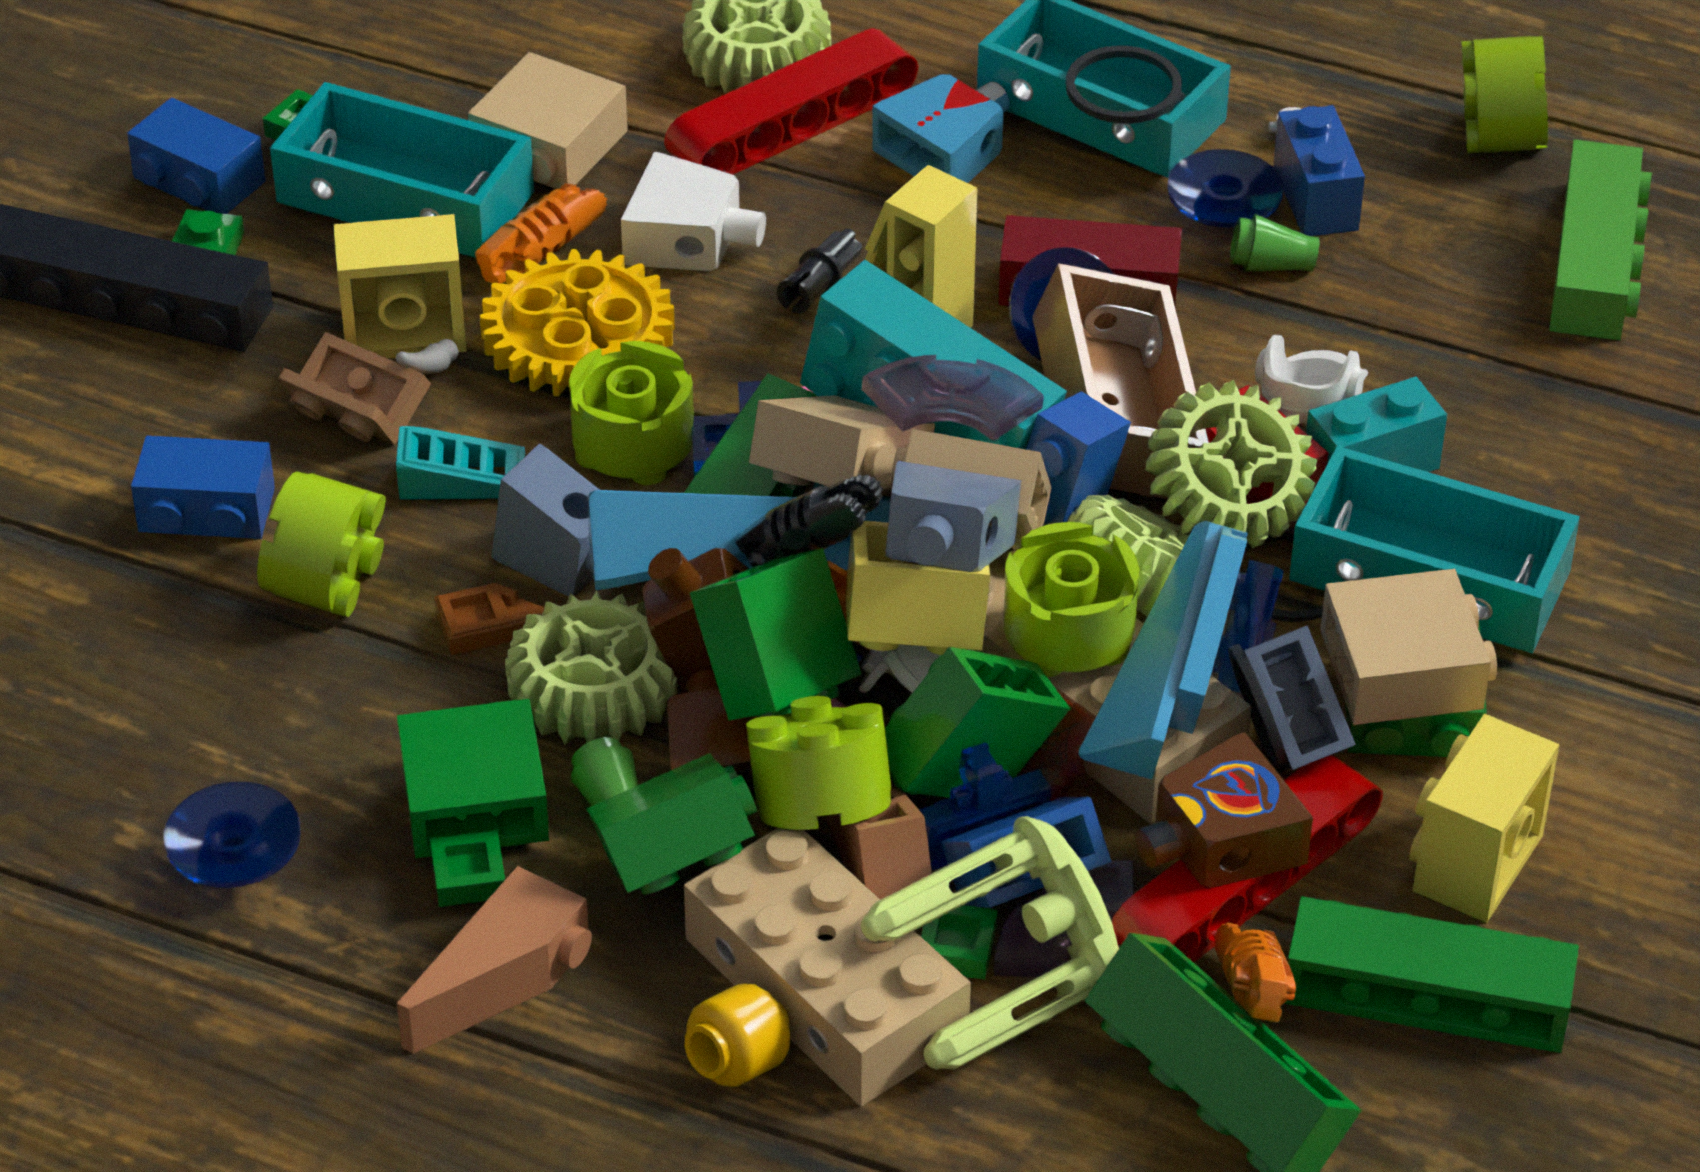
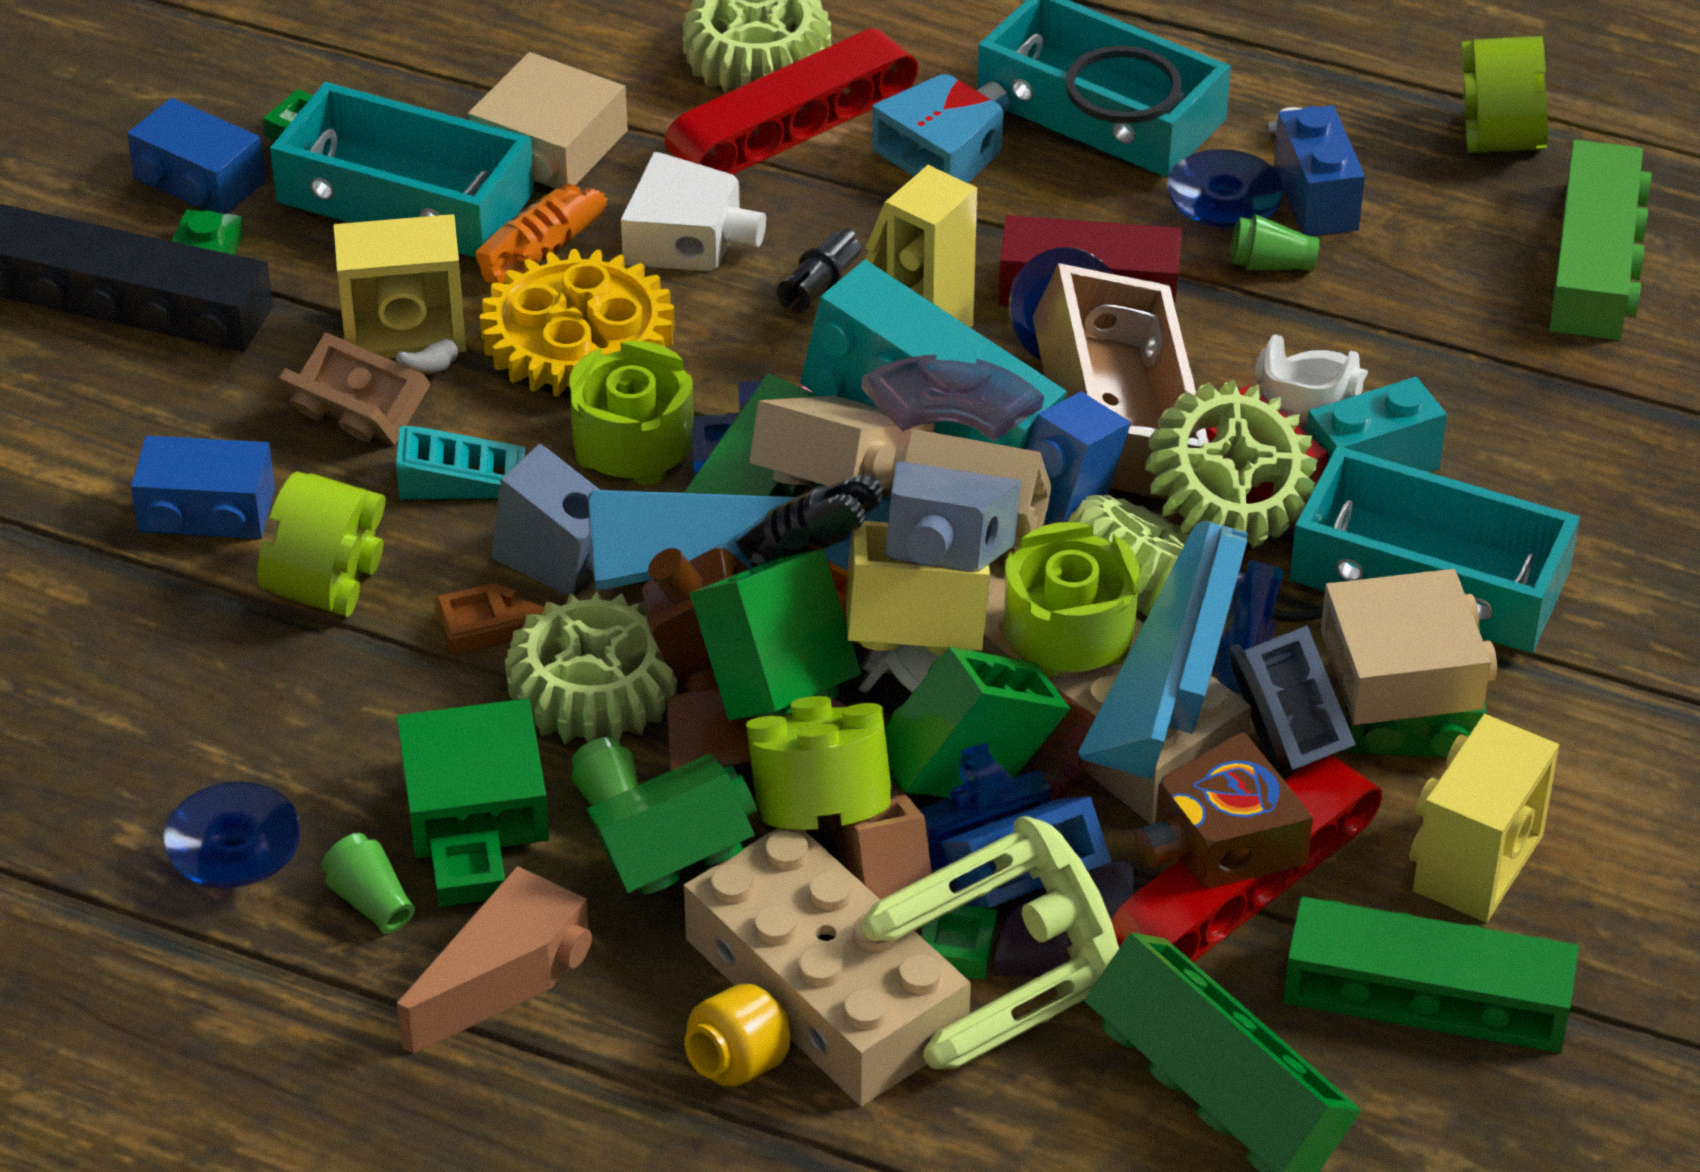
(365, 879): none -> bright green cone
(1255, 970): orange hinge -> none

